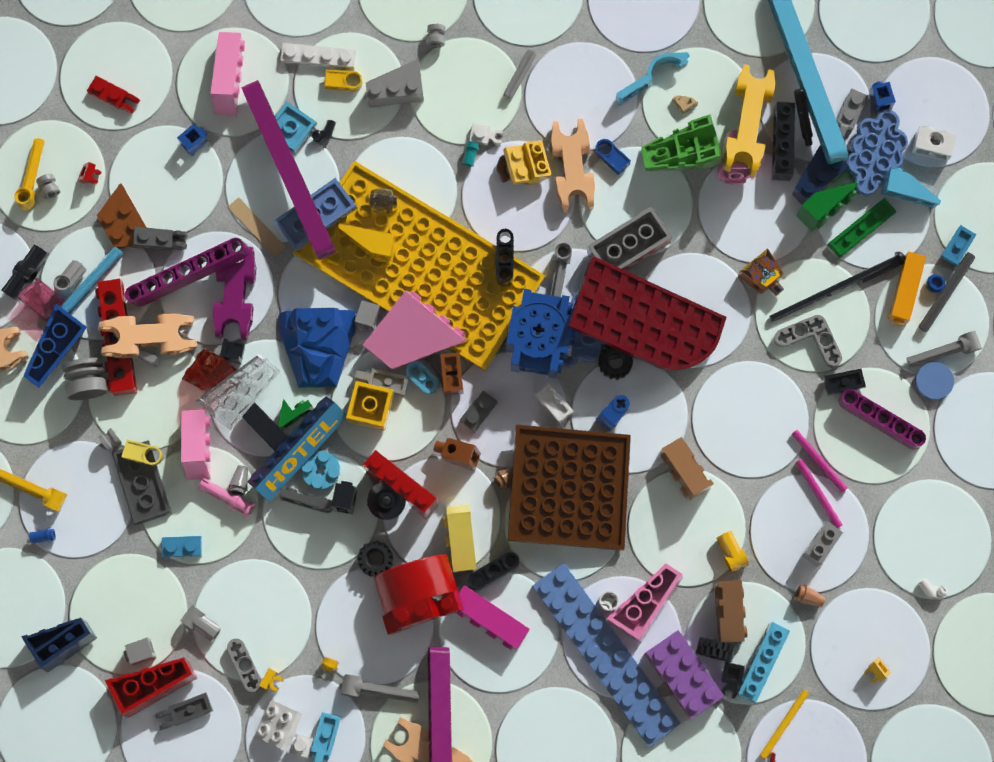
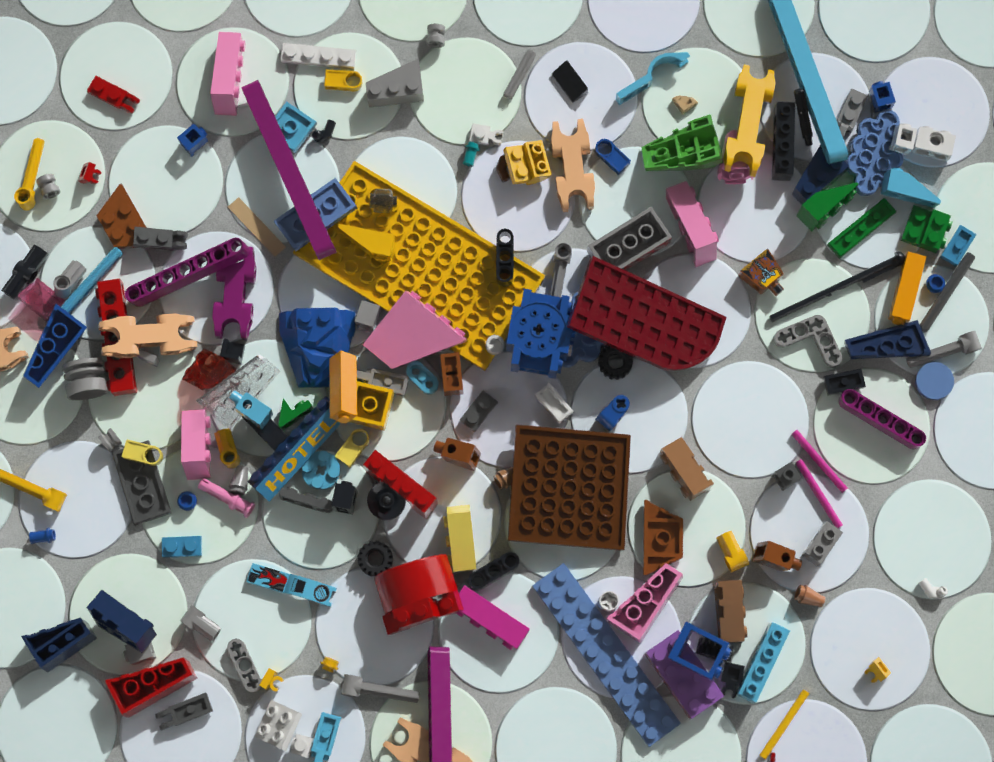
(121, 621): none -> dark blue wedge
(187, 500): none -> blue plate
(227, 447): none -> yellow piece
(258, 414): none -> medium azure torso
(290, 584): none -> piece
(343, 387): none -> light orange brick
(349, 451): none -> light yellow piece
(495, 345): none -> white tile
(570, 81): none -> black slope
(661, 538): none -> dark orange wing
(681, 643): none -> blue window
(693, 223): none -> bright pink wedge
(776, 556): none -> dark orange torso
(787, 476): none -> dark grey brick
(891, 342): none -> dark blue wing
(907, 143): none -> white brick
(926, 229): none -> green plate

